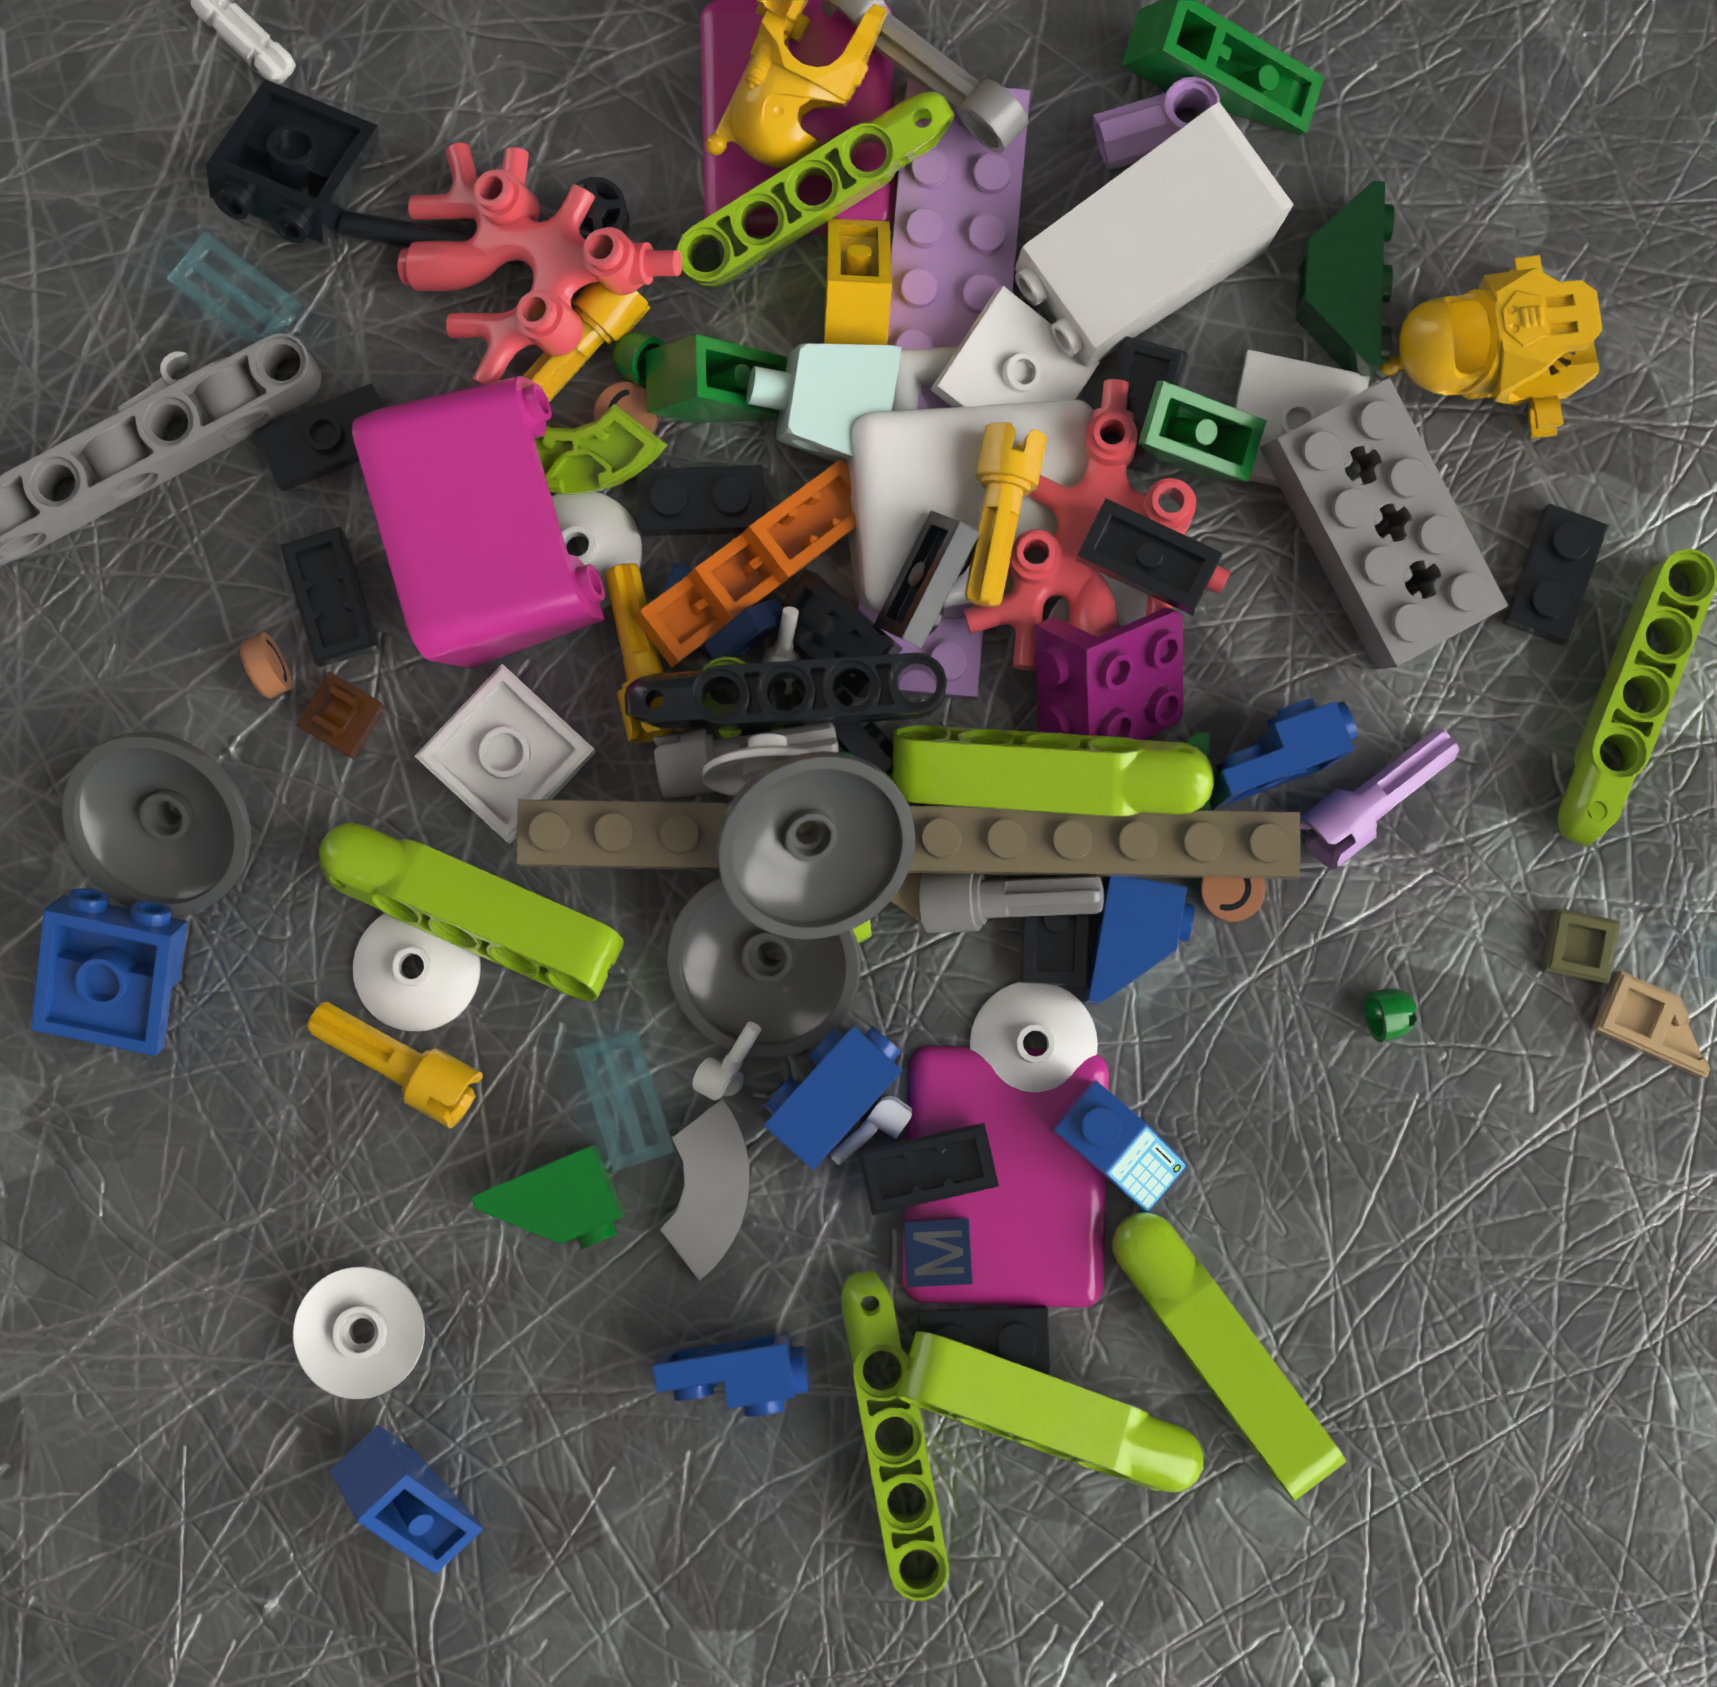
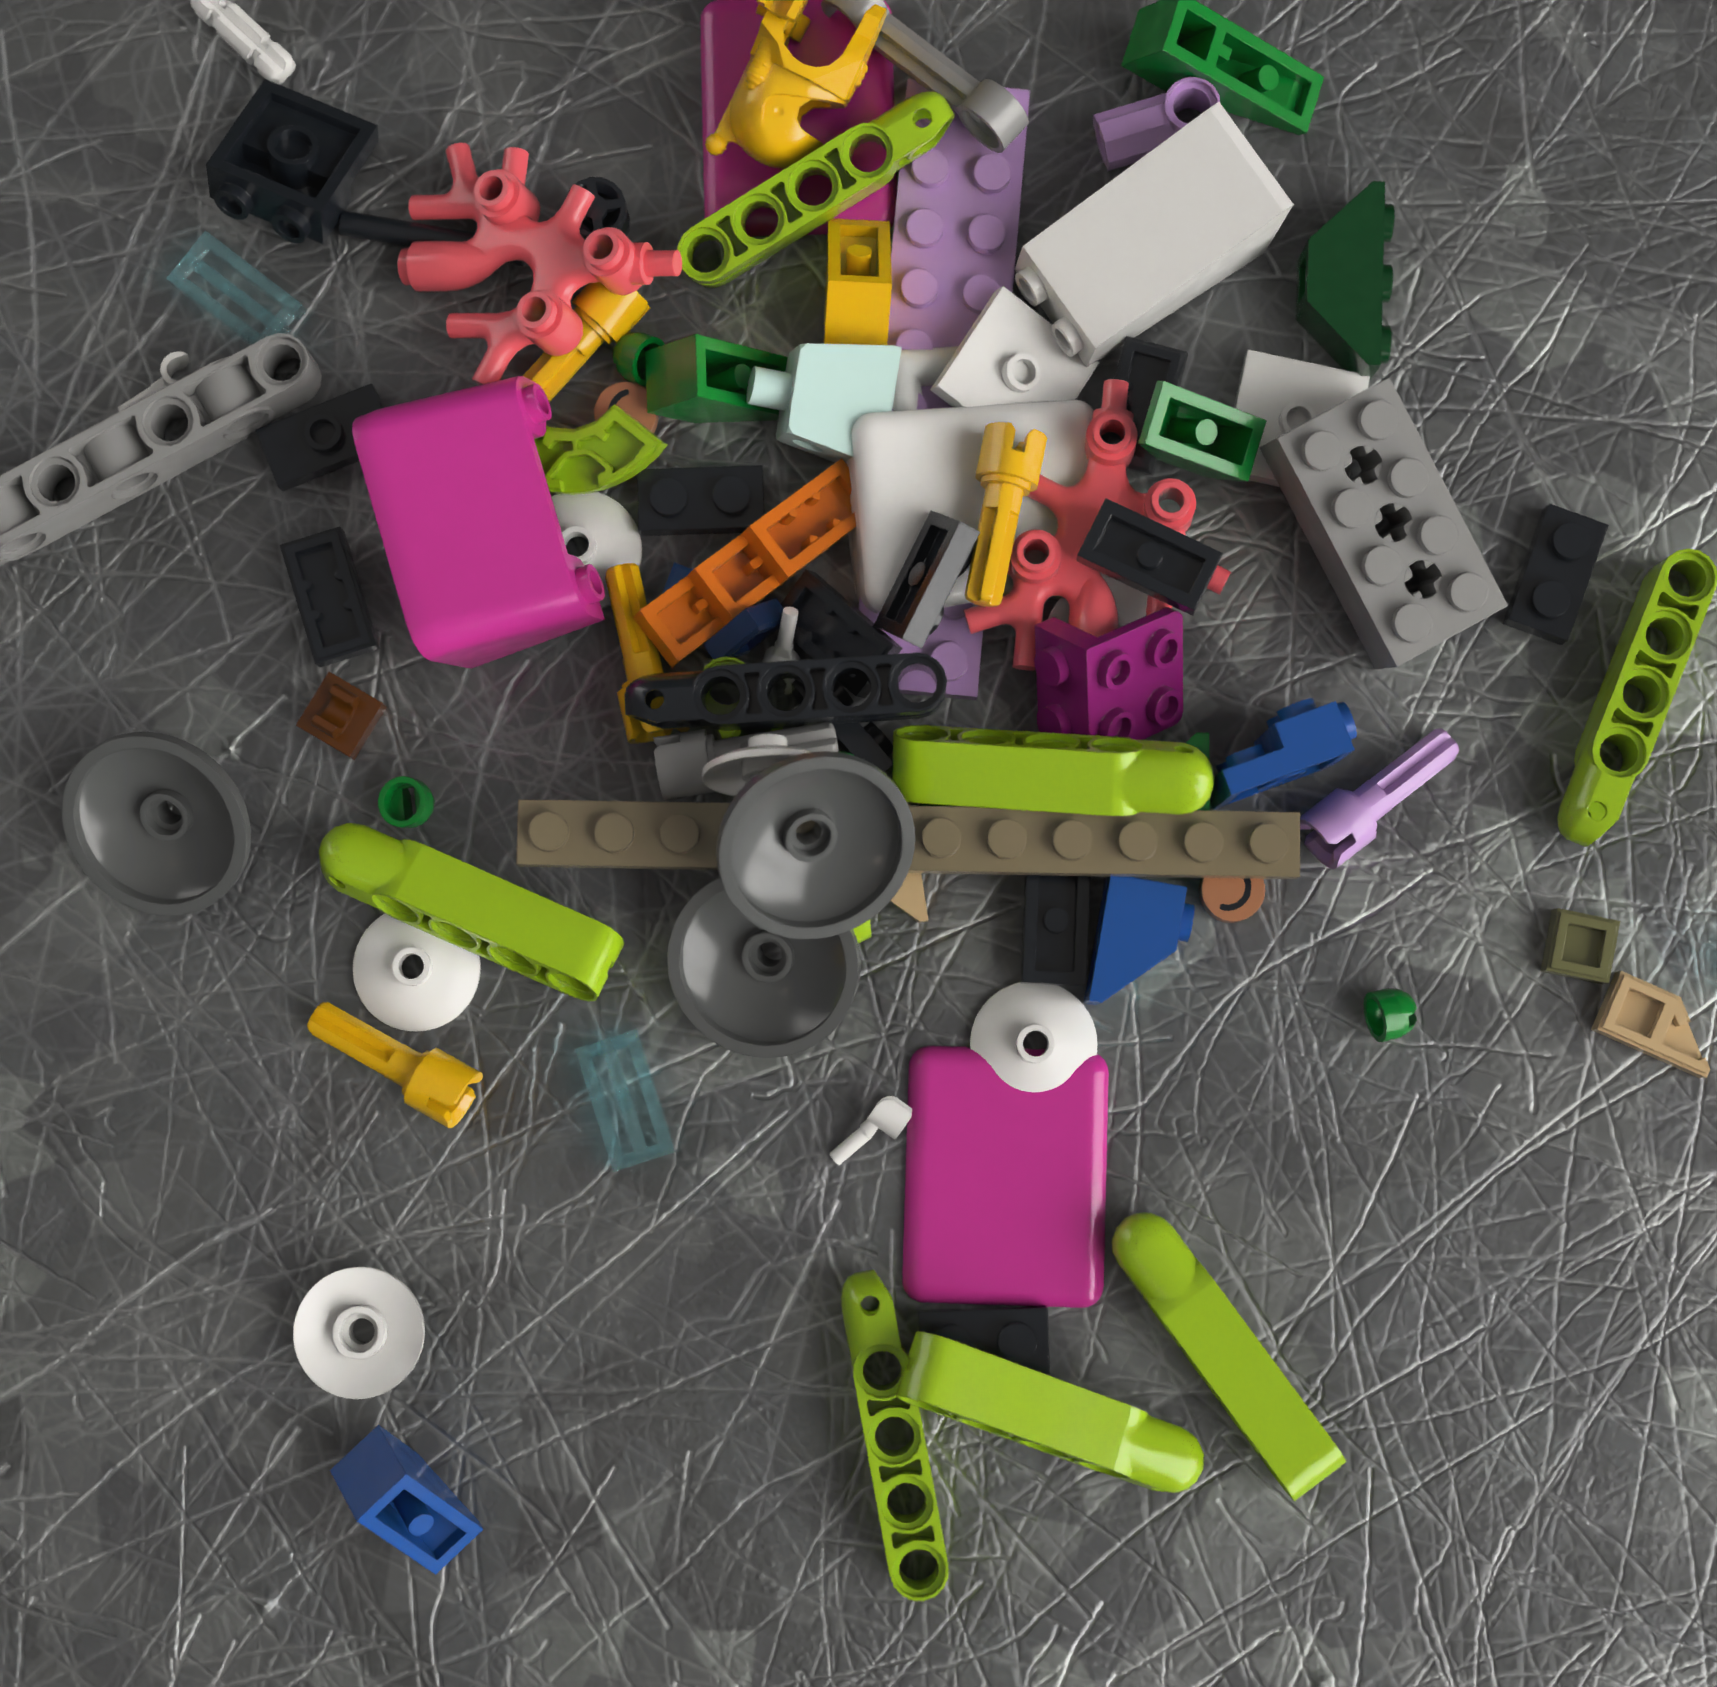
(107, 971): blue plate -> none
(265, 665): nougat tile -> none
(396, 802): none -> green hinge
(504, 750): white plate -> none
(559, 1200): green slope -> none
(713, 1191): light grey tile -> none
(724, 1078): white hand -> none
(754, 1372): blue plate -> none
(835, 1095): blue brick -> none
(928, 1168): black plate -> none
(938, 1252): dark blue tile -> none
(968, 900): light grey piece -> none
(1119, 1146): blue slope -> none
(1506, 342): yellow helmet -> none

